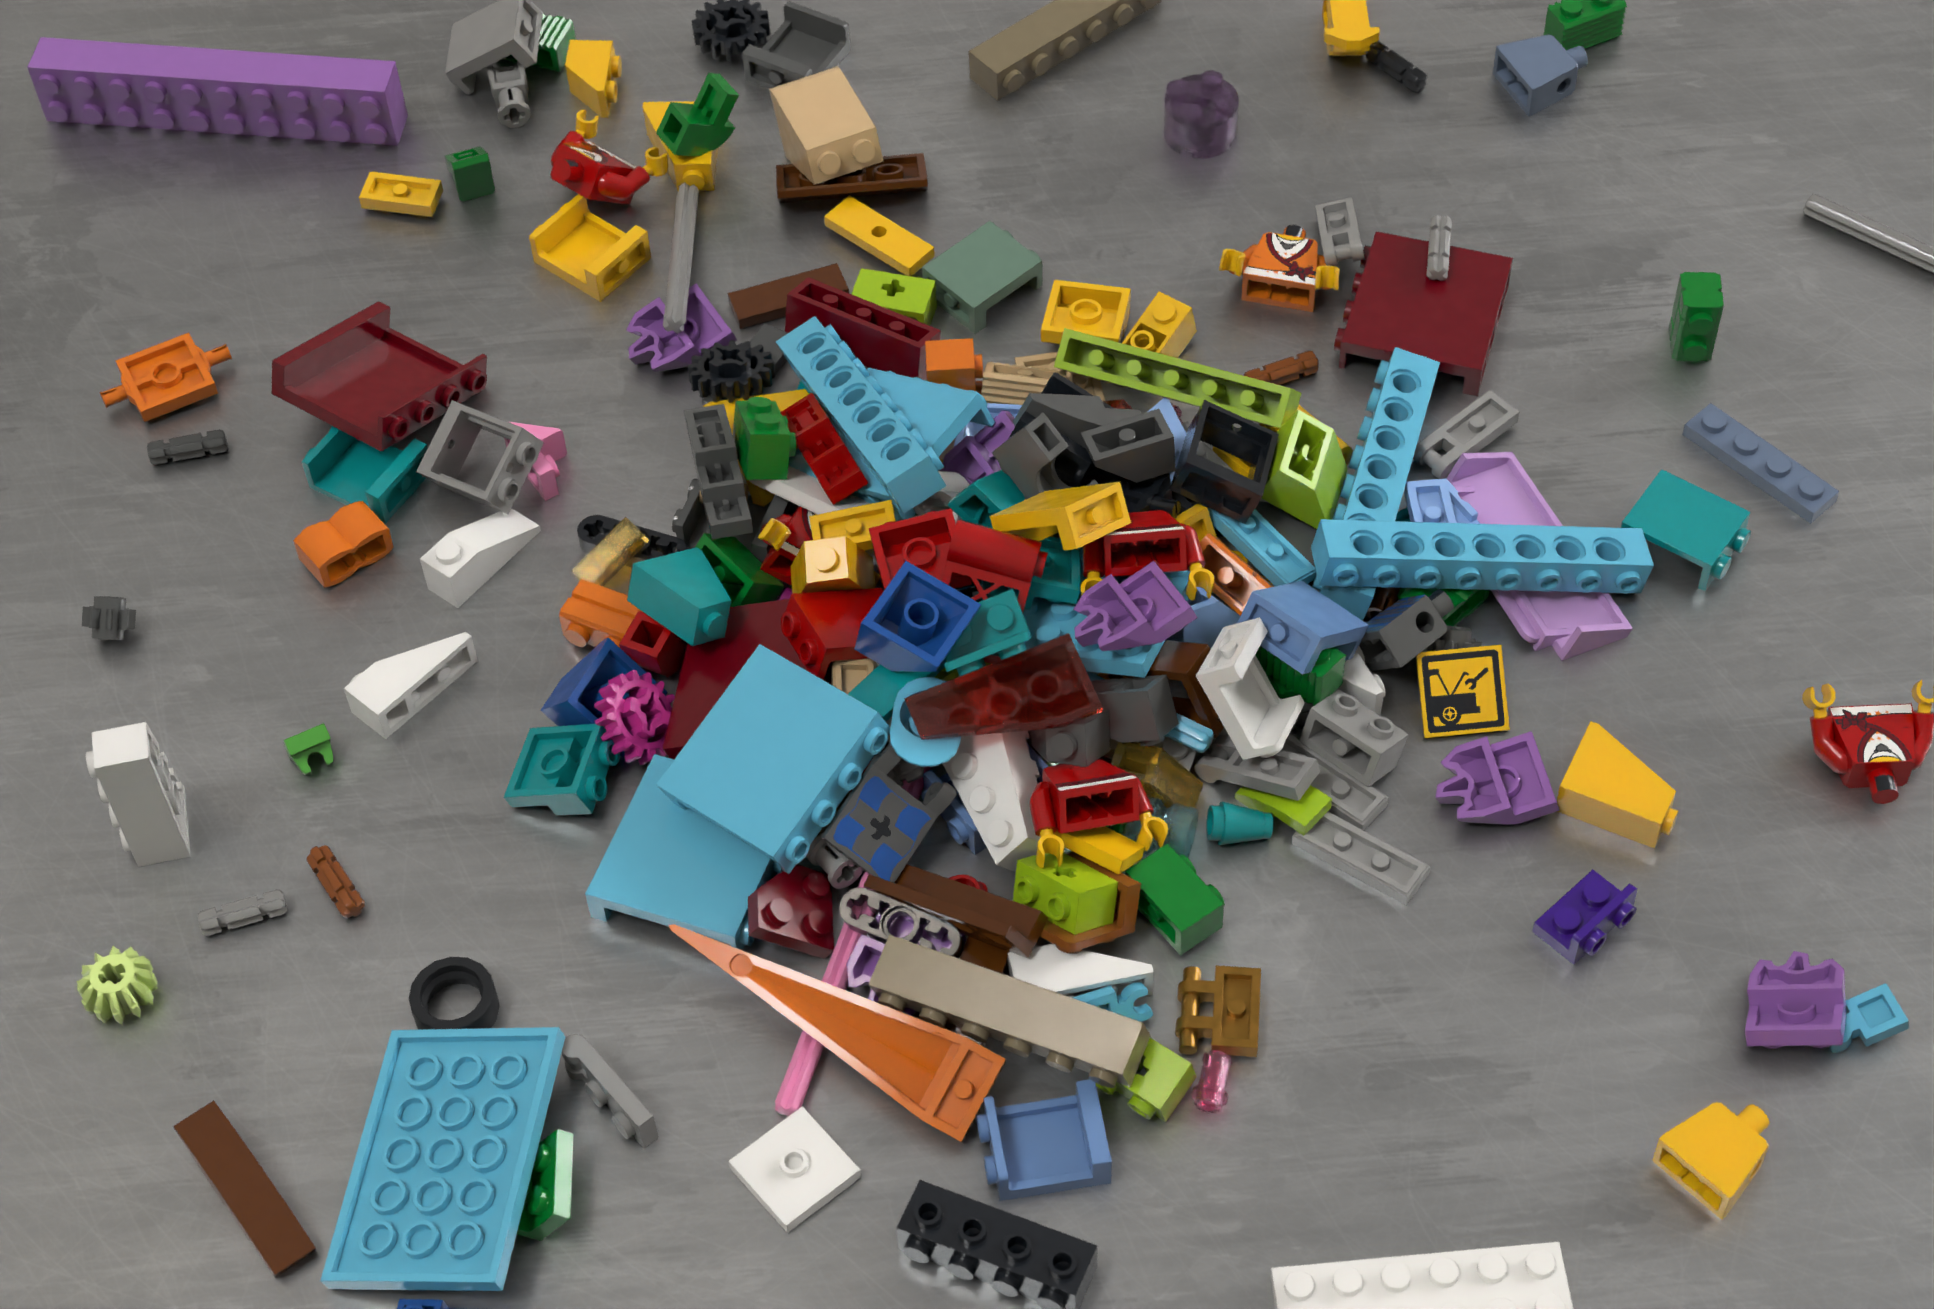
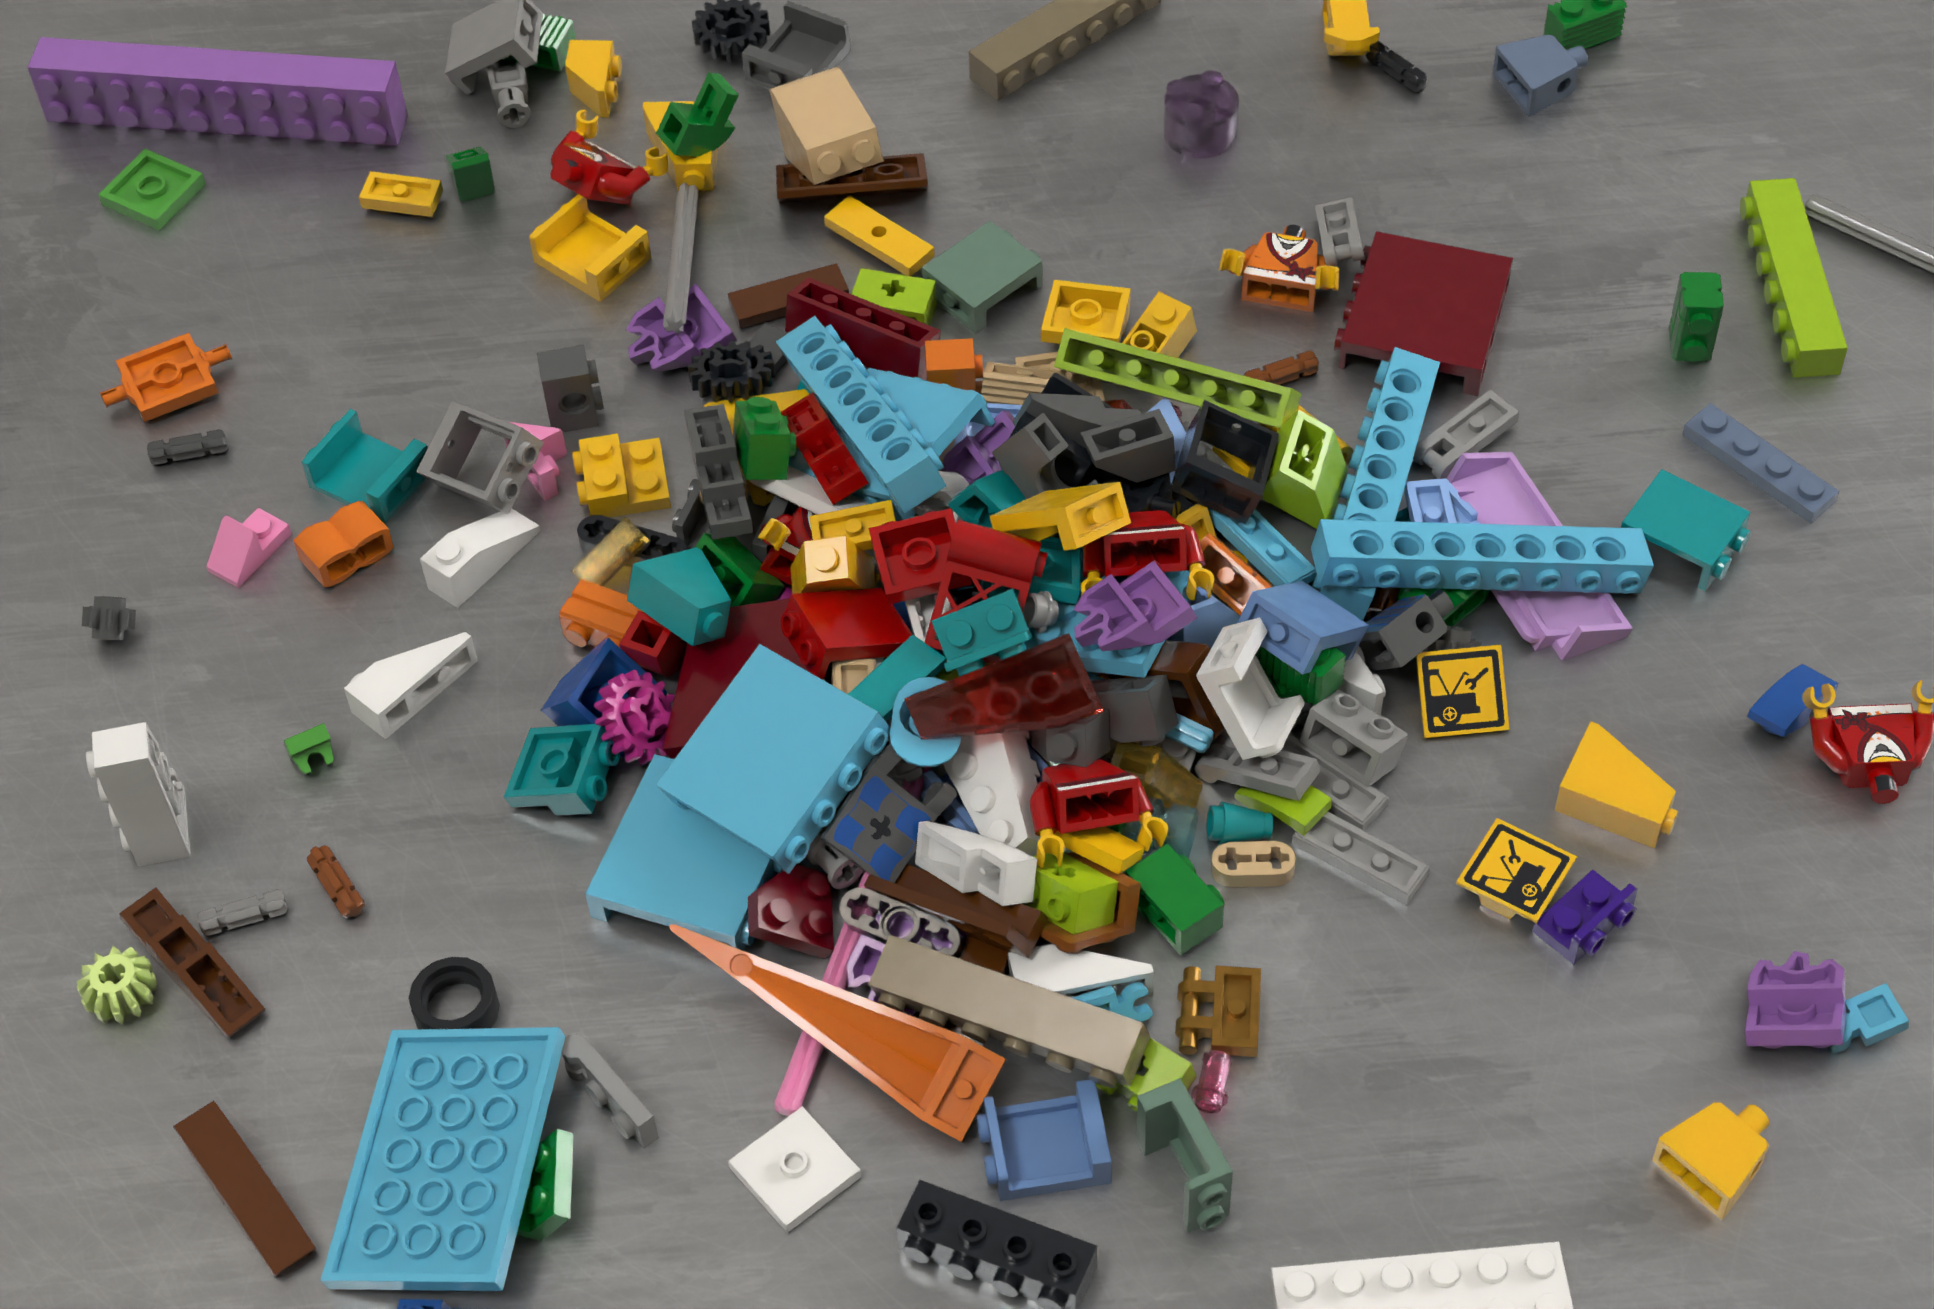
(151, 189): none -> bright green tile
(192, 963): none -> reddish brown slope
(245, 545): none -> bright pink slope
(373, 379): dark red panel -> none
(569, 389): none -> dark grey brick
(621, 476): none -> yellow plate
(915, 622): blue slope -> none
(976, 863): none -> white slope
(1040, 611): none -> light grey plate
(1172, 1119): none -> sand green panel
(1253, 864): none -> tan beam
(1439, 248): light grey axle -> none
(1497, 781): medium lavender plate -> none
(1515, 871): none -> piece
(1782, 707): none -> blue slope
(1793, 278): none -> lime brick

